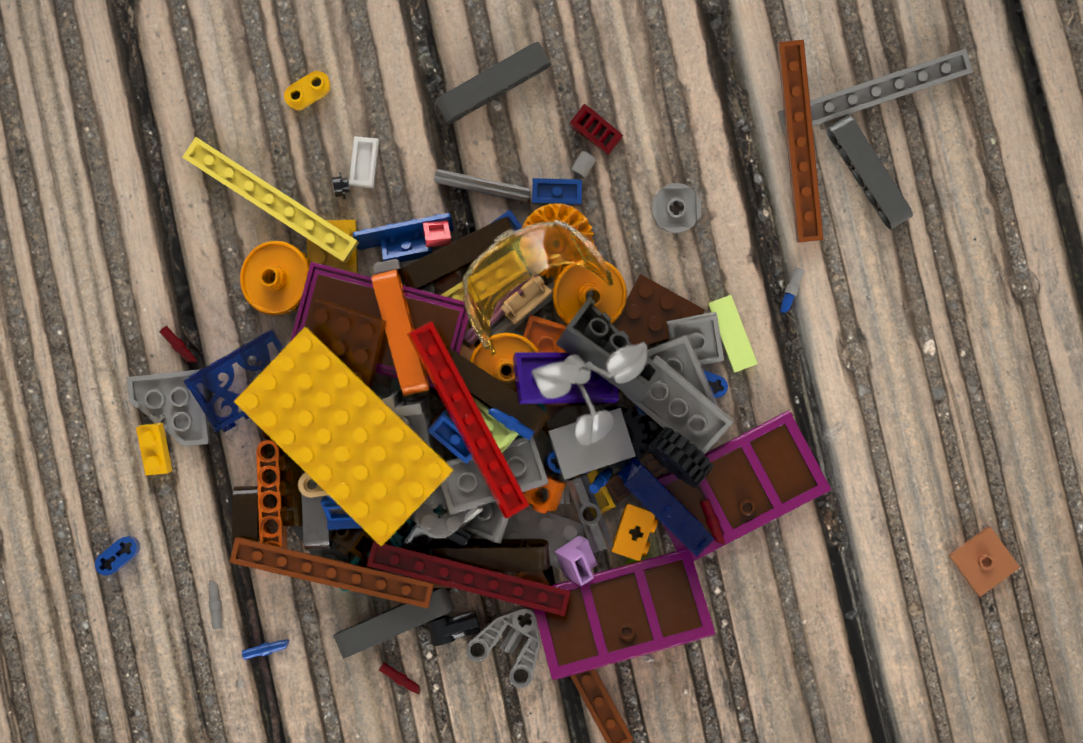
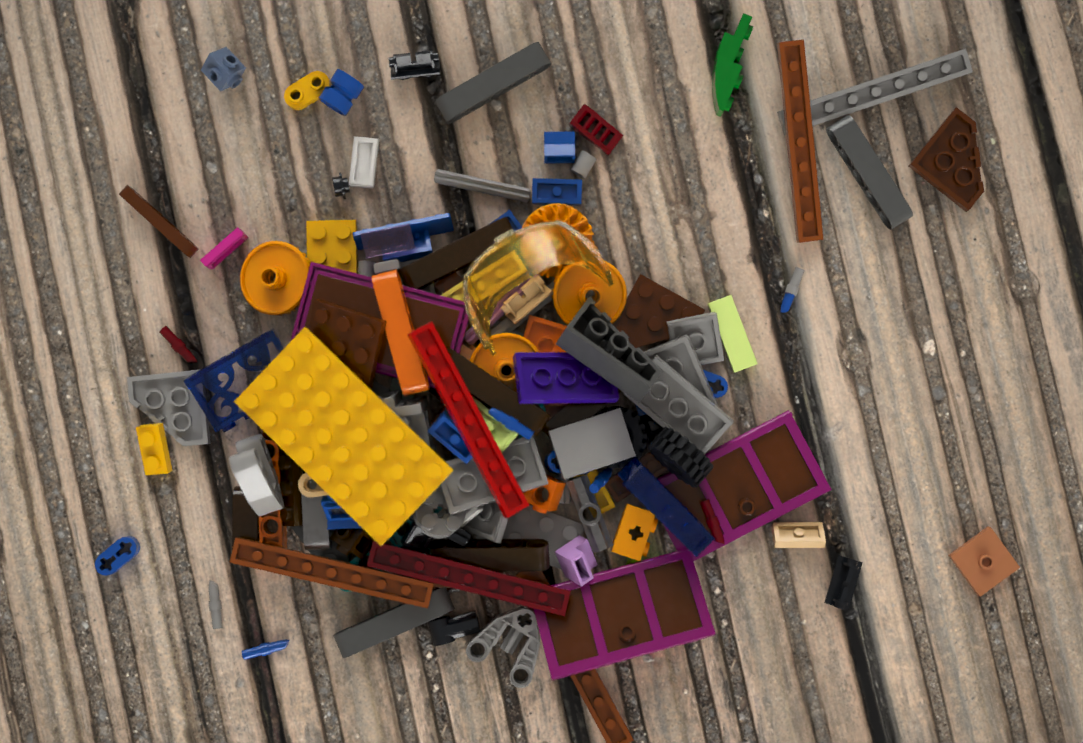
(158, 221): none -> reddish brown beam
(223, 69): none -> sand blue brick
(224, 248): none -> dark pink tile
(257, 475): none -> light grey connector
(270, 200): light yellow plate -> none
(341, 92): none -> blue wheel
(366, 268): none -> light grey hinge
(387, 240): none -> clear purple plate
(399, 678): dark red piece -> none
(426, 65): none -> black hinge
(436, 233): coral plate -> none
(556, 381): light grey plant -> none
(559, 147): none -> blue piece
(686, 198): light grey plate -> none
(725, 71): none -> green slope
(798, 535): none -> tan plate
(843, 582): none -> black hinge
(953, 160): none -> reddish brown plate

